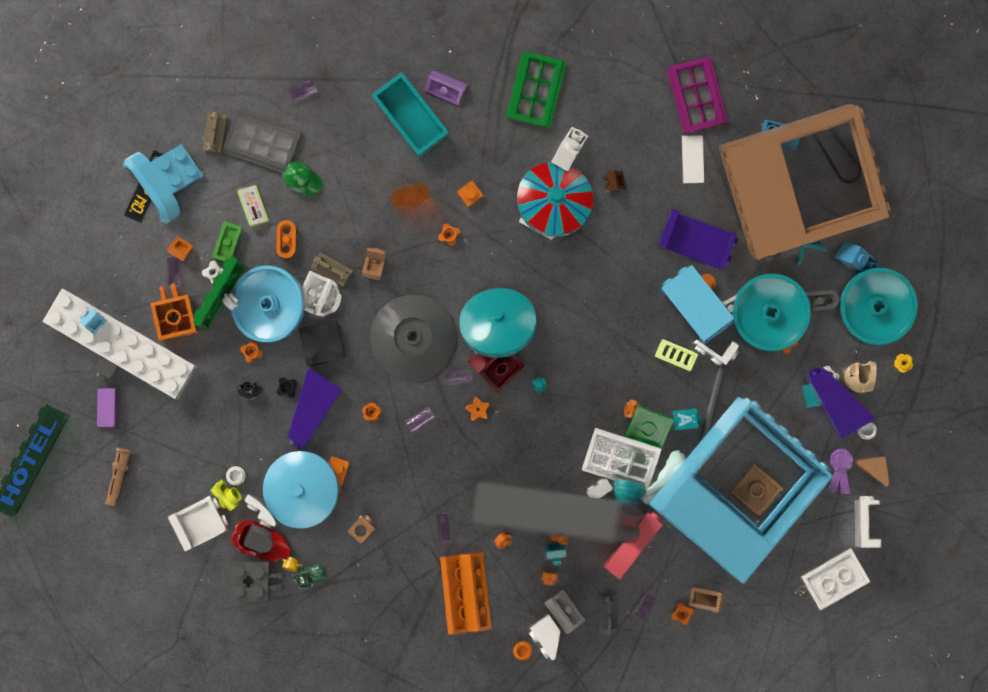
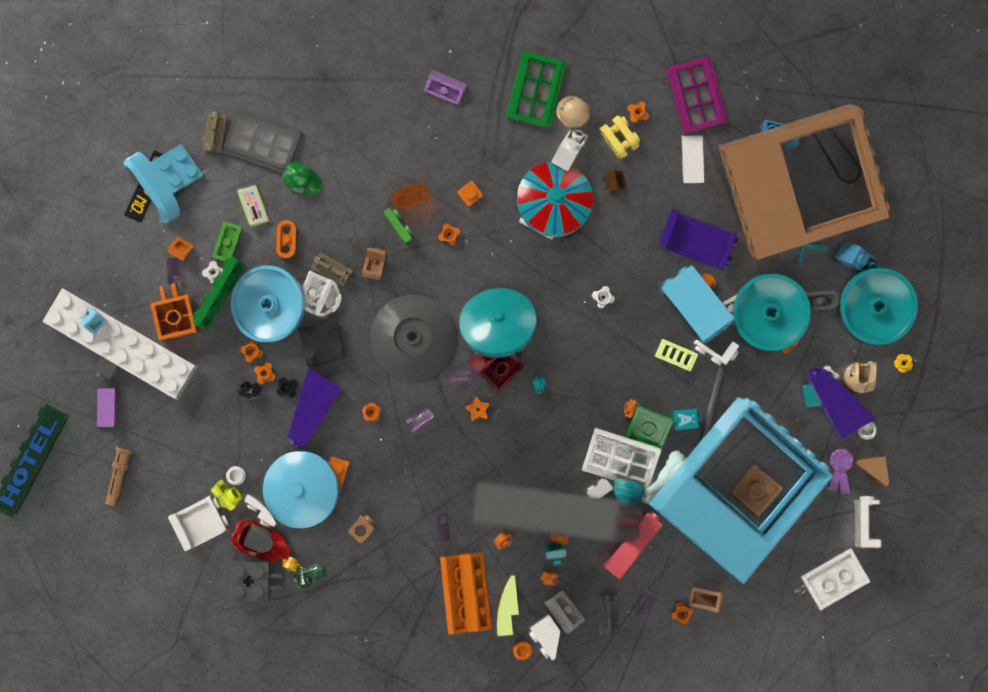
(230, 301): white plate -> none
(269, 373): none -> orange plate
(302, 89): clear purple piece -> none
(394, 218): none -> bright green plate
(410, 115): teal piece -> none
(507, 607): none -> yellowish green slope
(573, 112): none -> tan helmet
(598, 296): none -> white plate
(630, 139): none -> light yellow brick
(636, 117): none -> orange plate

